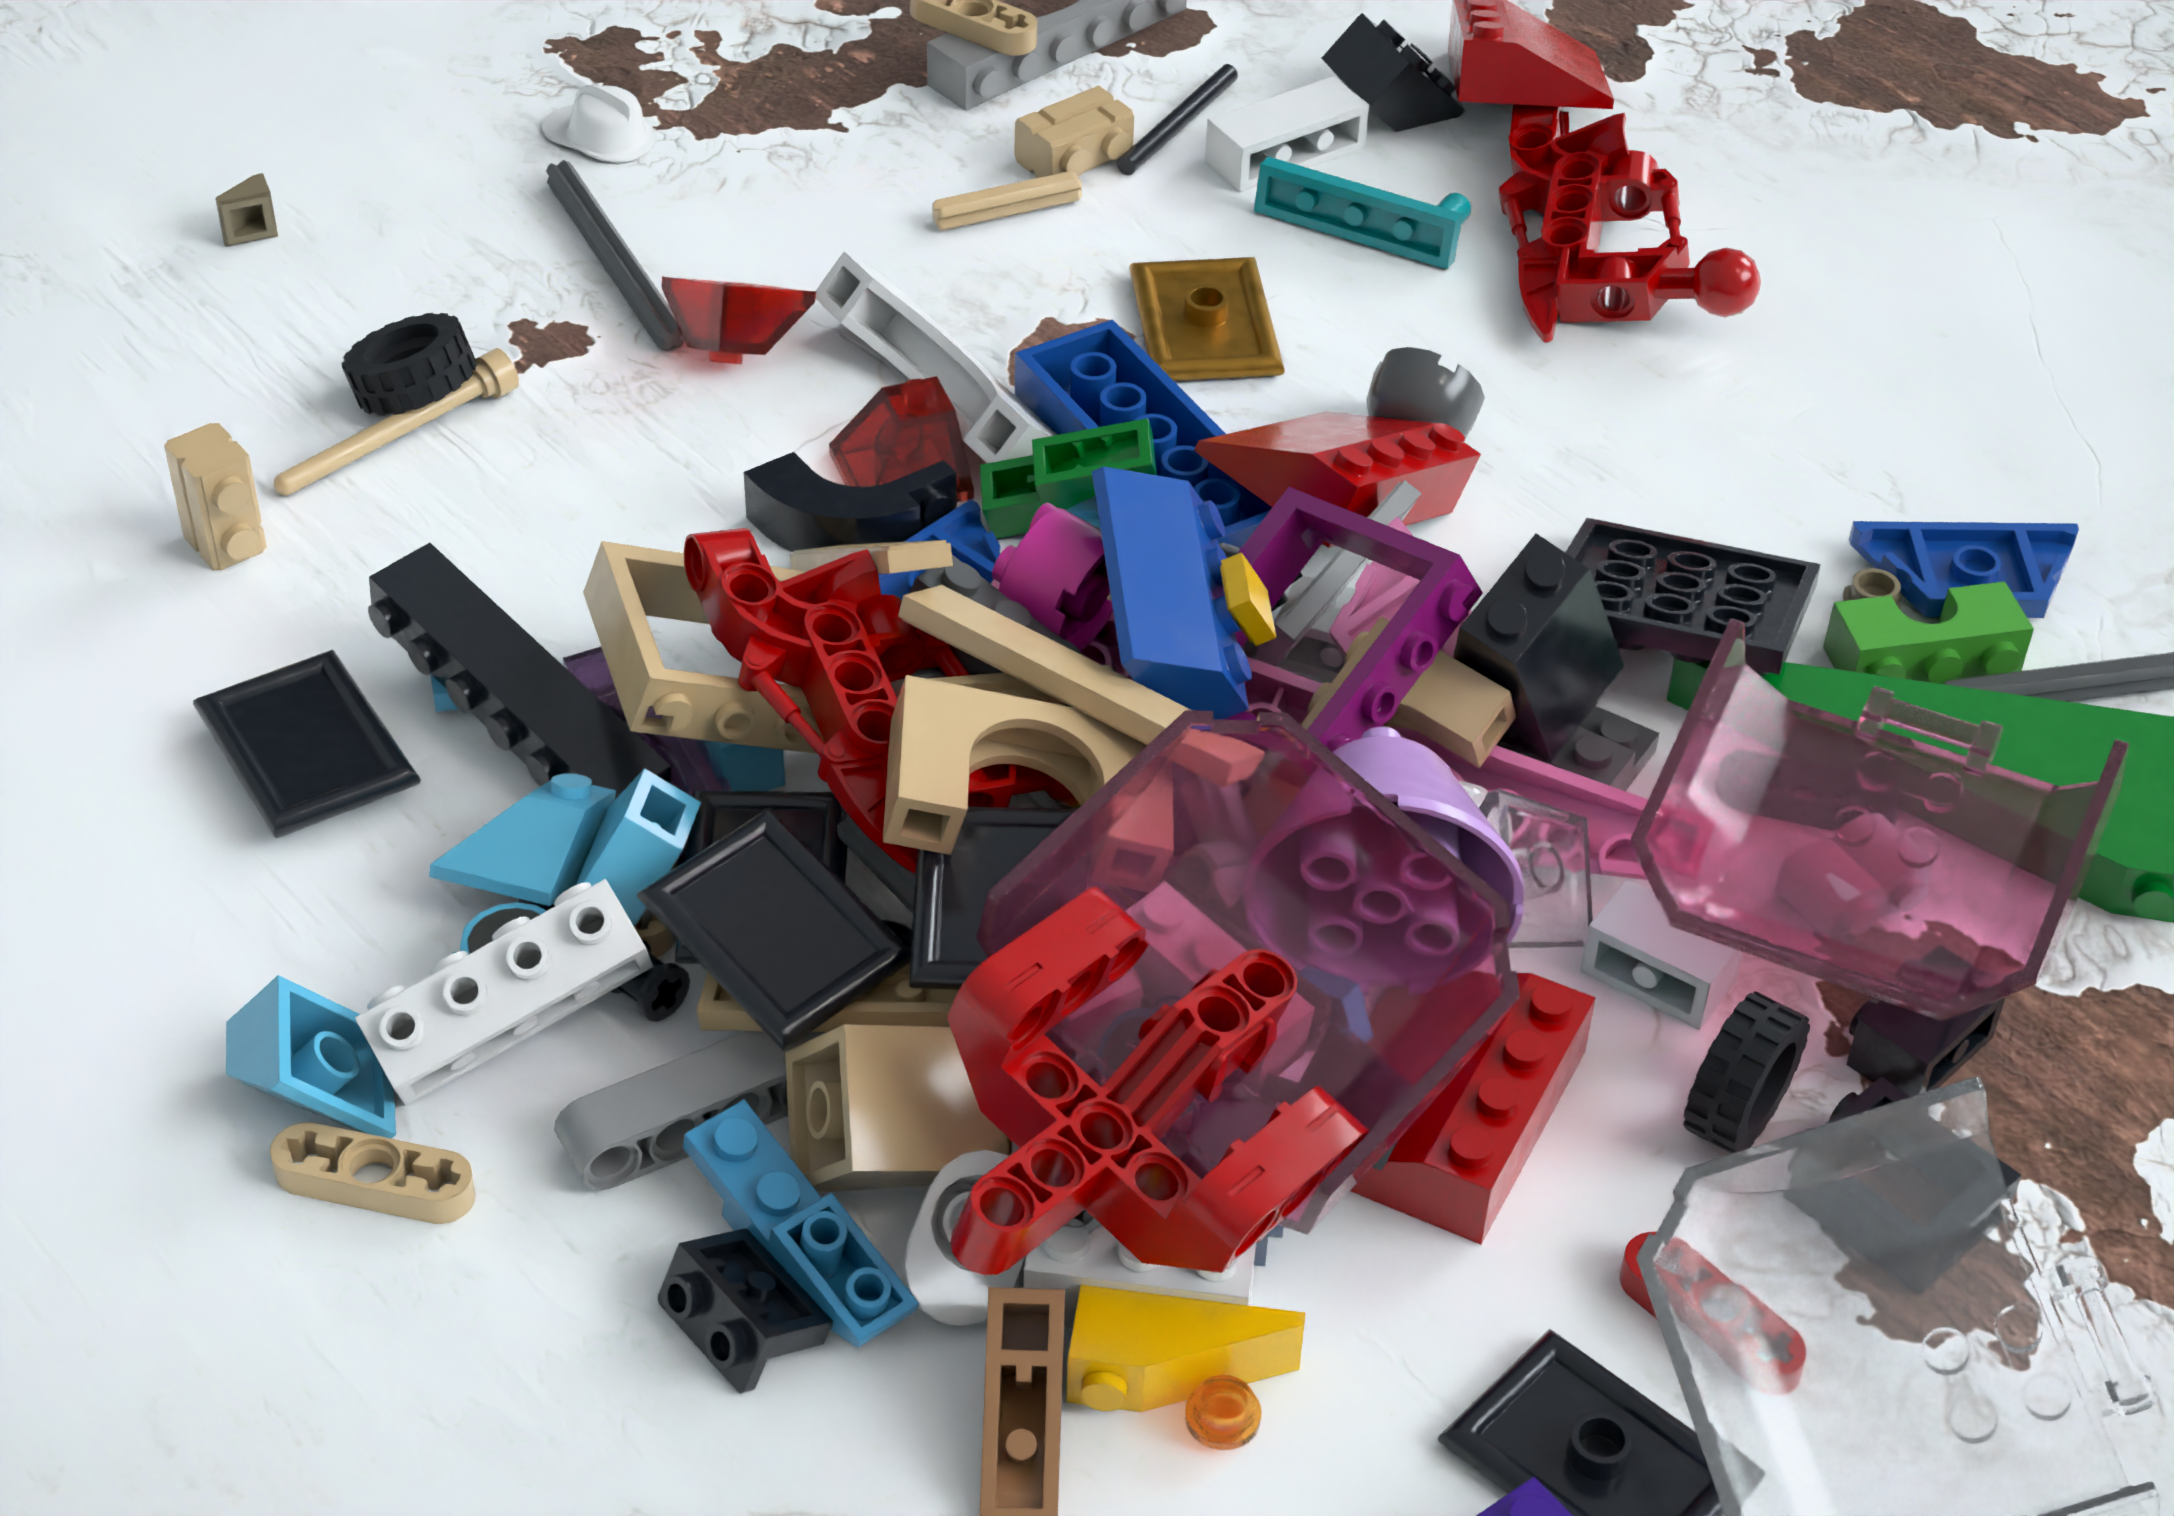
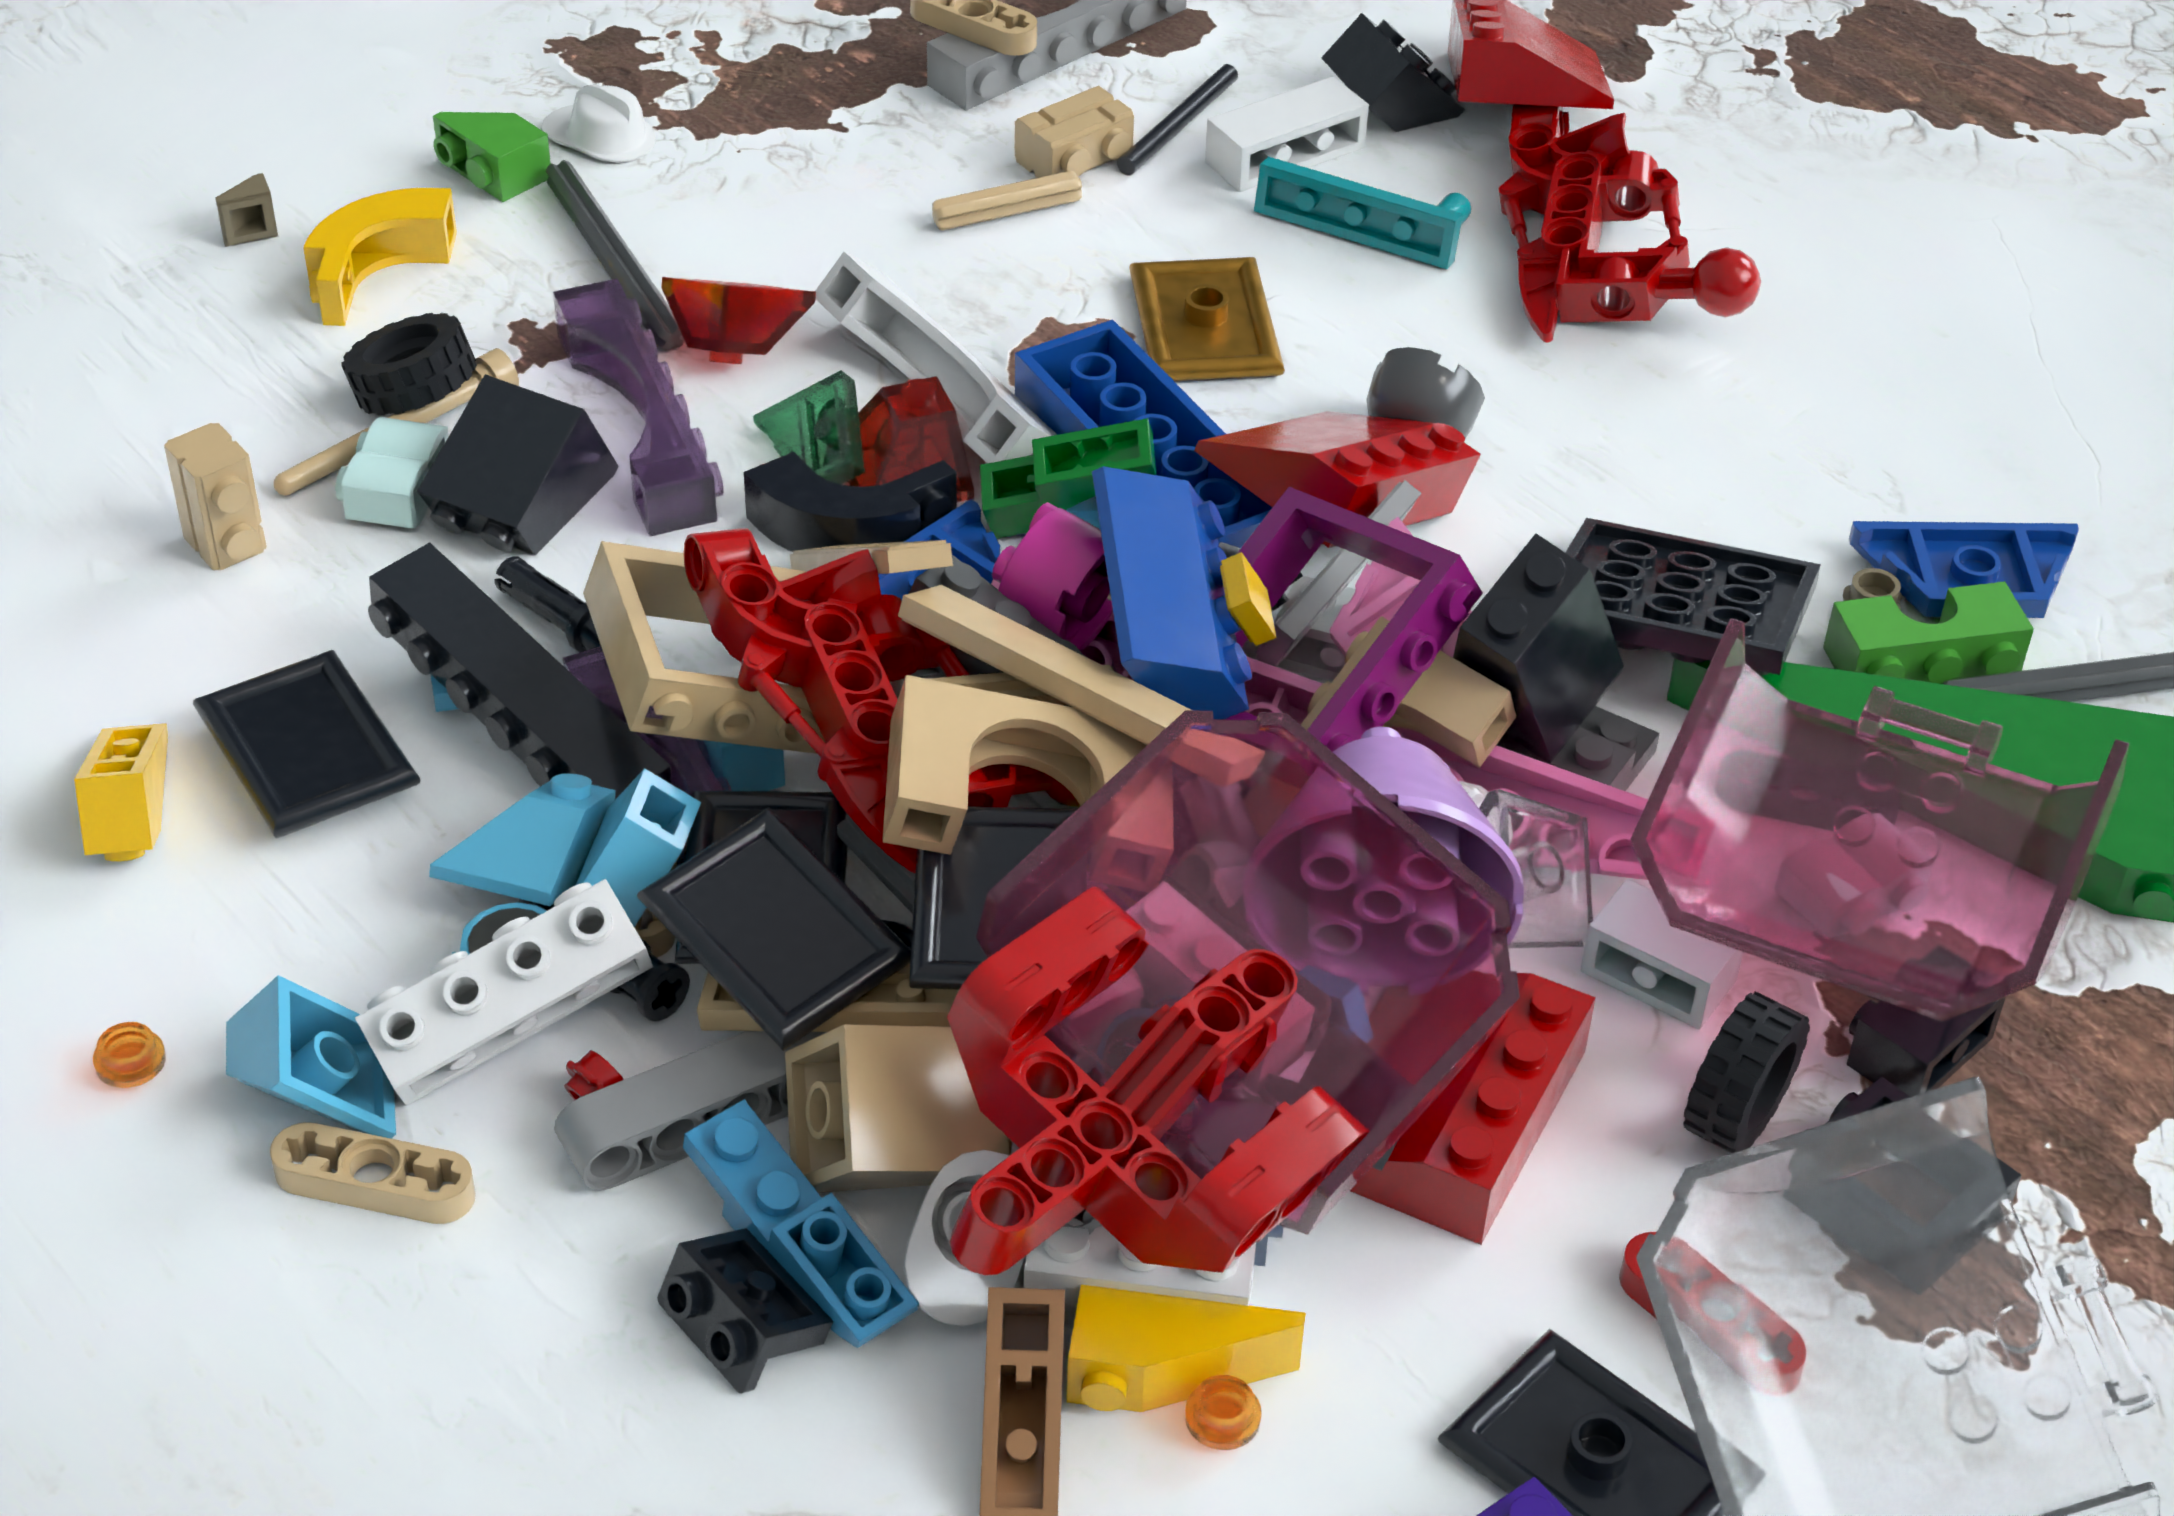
(122, 791): none -> yellow slope
(128, 1055): none -> clear orange plate
(373, 235): none -> yellow arch
(388, 470): none -> light aqua brick
(493, 150): none -> bright green slope
(516, 467): none -> black slope
(548, 601): none -> black pin
(590, 1074): none -> red plate
(669, 464): none -> clear purple arch
(819, 427): none -> clear green wing

